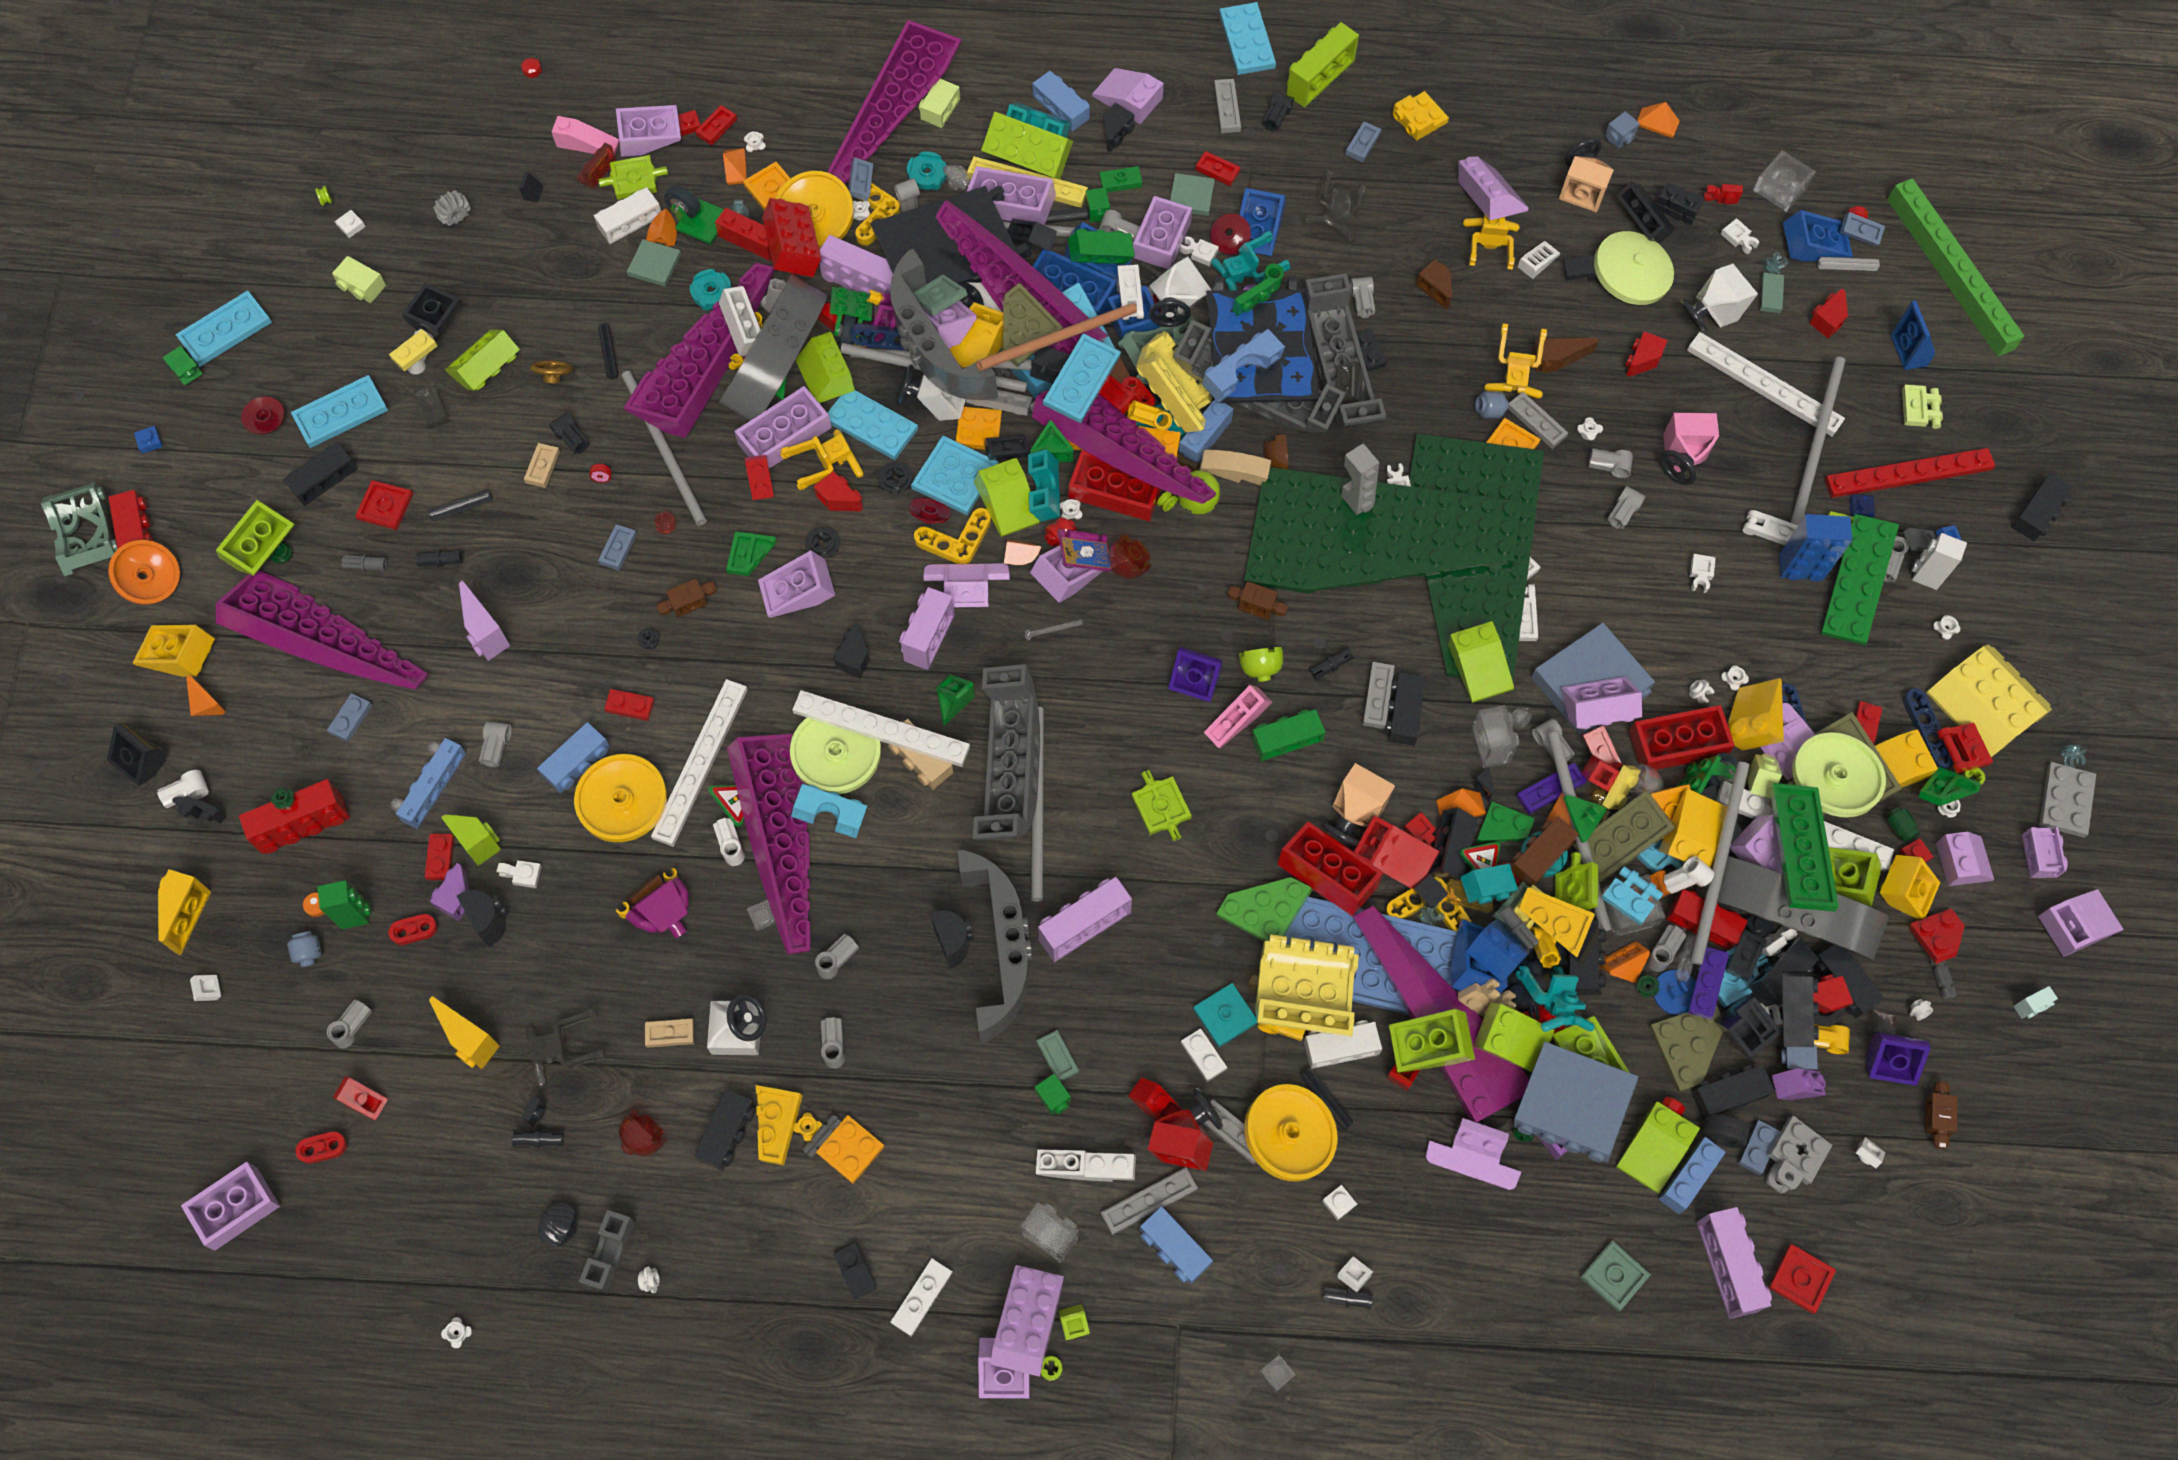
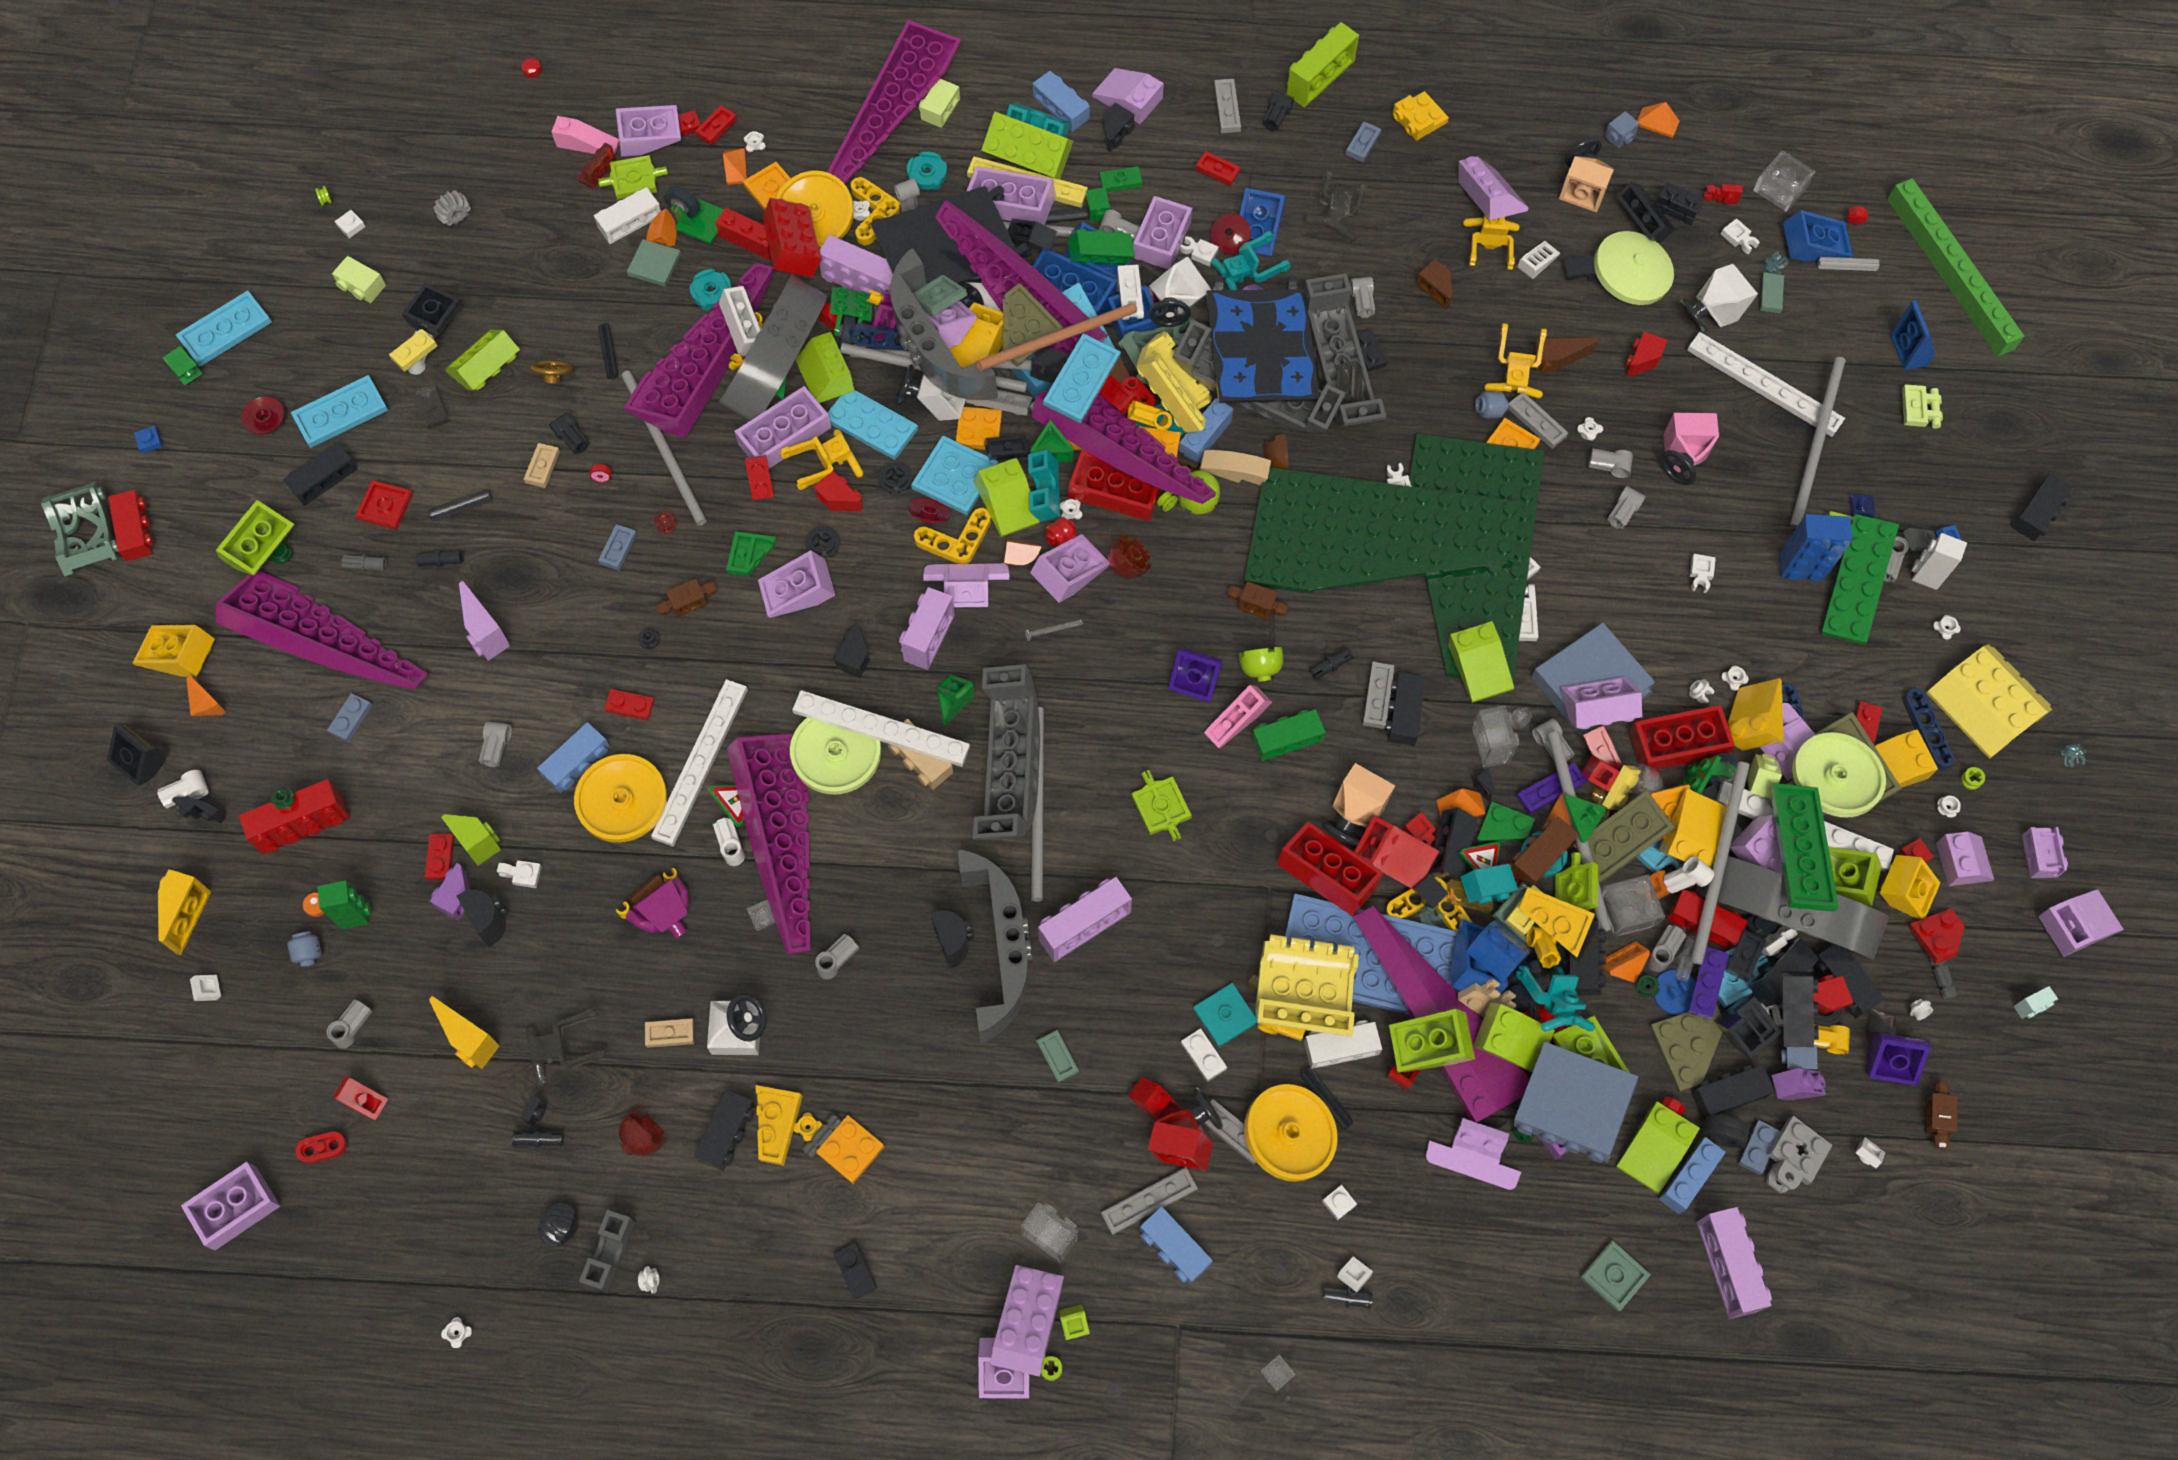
(146, 558): orange dish -> none
(413, 928): red plate -> none
(430, 784): medium blue piece -> none
(530, 188): black slope -> none
(740, 208): clear light blue plate -> none
(774, 289): light grey piece -> none
(813, 801): medium azure arch -> none
(832, 1041): light grey piece -> none
(860, 179): sand blue plate -> none
(921, 1297): white plate -> none
(957, 177): clear rock -> none
(1053, 1095): green brick -> none
(1084, 550): piece -> none
(1085, 1165): white slope -> none
(1193, 192): sand green tile -> none
(1247, 38): medium azure plate -> none
(1260, 292): green plate -> none
(1261, 351): medium blue arch -> none
(1266, 907): bright green plate -> none
(1364, 473): light grey arch -> none
(1519, 927): dark grey axle -> none
(1627, 900): medium azure plate -> none
(1772, 528): white plate -> none
(1802, 1279): red plate -> none
(1831, 315): red slope -> none
(1862, 229): sand blue plate -> none
(1903, 824): dark green brick -> none
(1909, 472): red plate -> none
(1947, 787): green wing -> none
(1970, 745): red plate -> none
(2067, 799): light grey plate -> none

